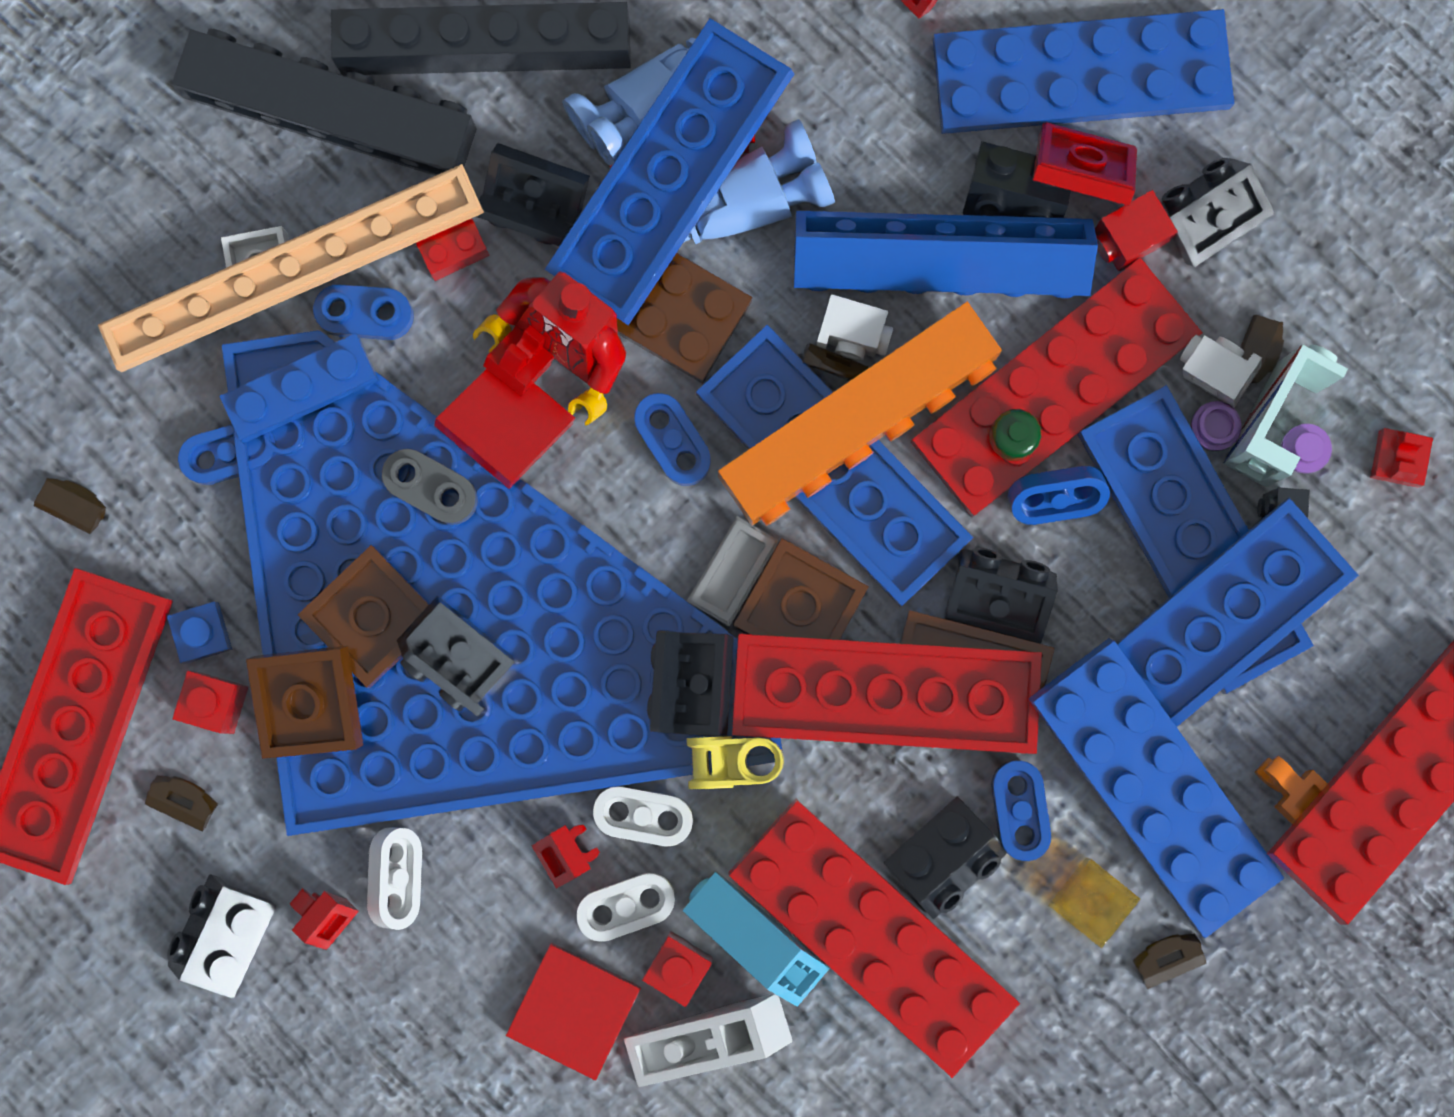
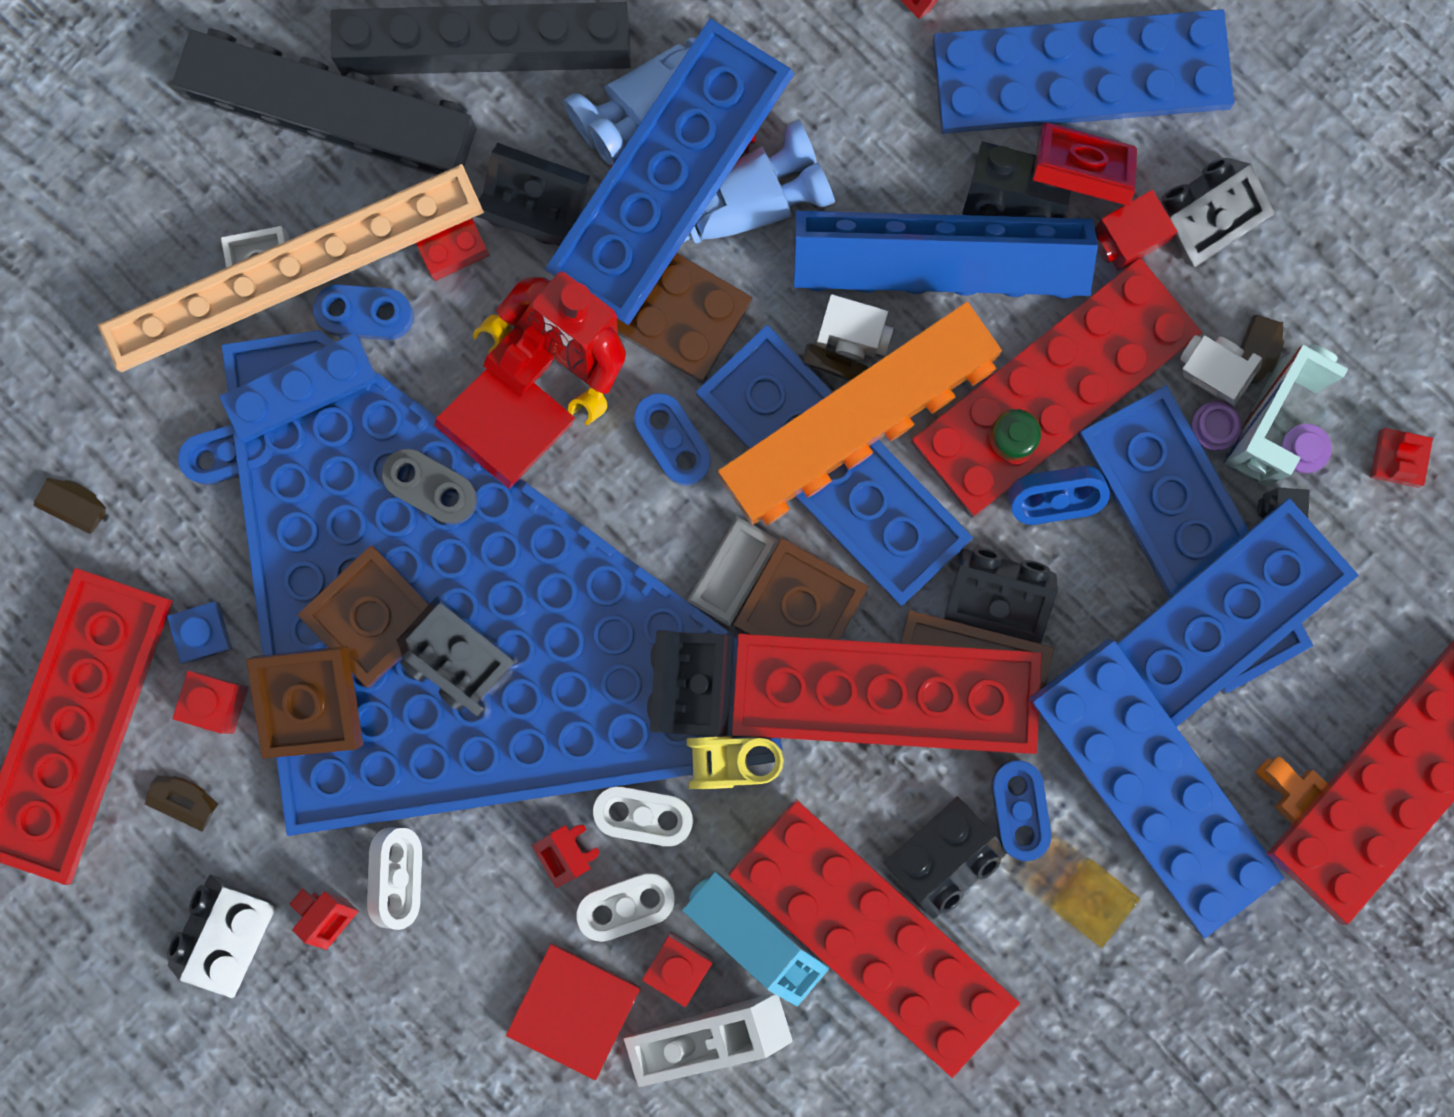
(1169, 958): dark brown piece -> none

